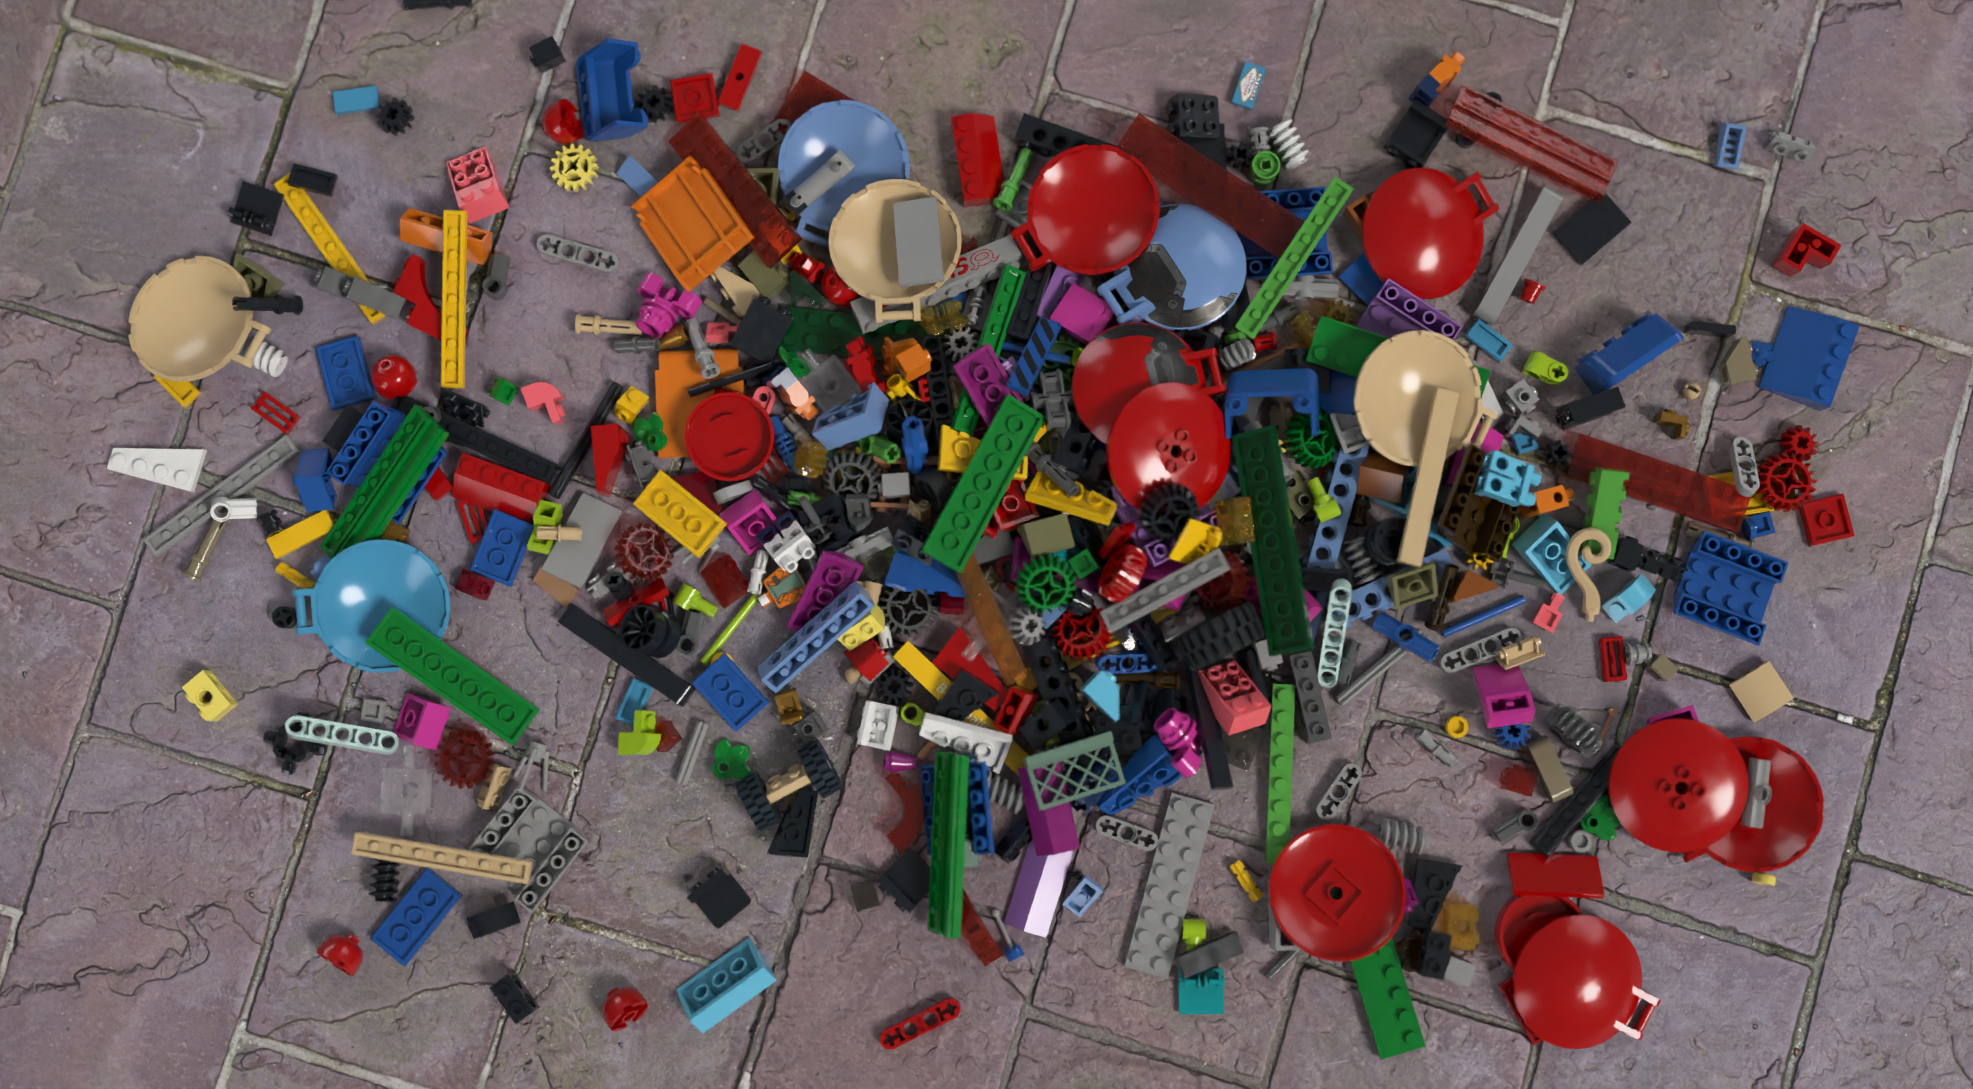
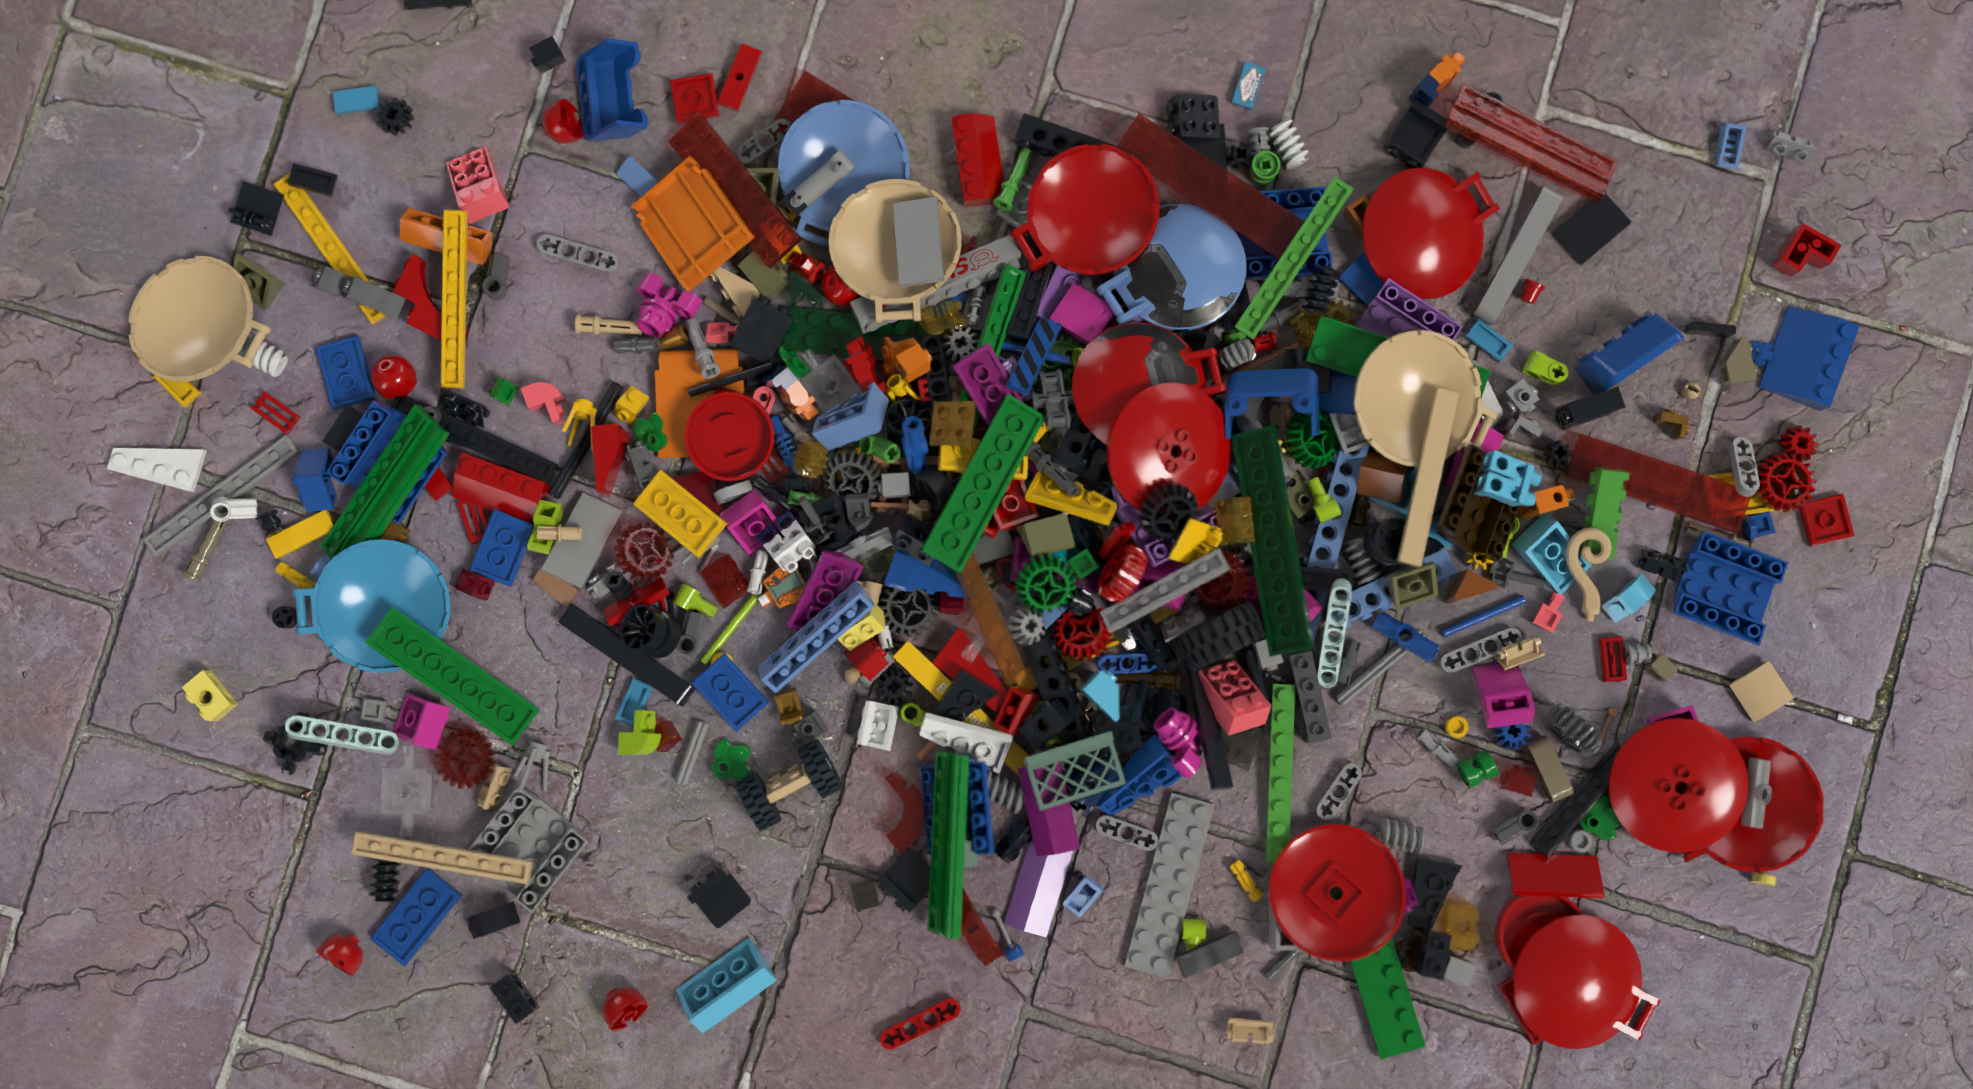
(277, 304): black pin -> none
(579, 161): light yellow gear -> none
(581, 411): none -> yellow plant
(660, 108): black gear -> none
(796, 825): black wing -> none
(898, 761): magenta cone -> none
(952, 424): none -> pearl gold hinge
(1202, 992): teal hinge -> none
(1260, 1030): none -> tan hinge
(1322, 289): none -> black piece
(1440, 606): dark brown pin -> none
(1476, 769): none -> green wheel
(1523, 443): dark azure tile -> none
(1627, 554): black brick -> none

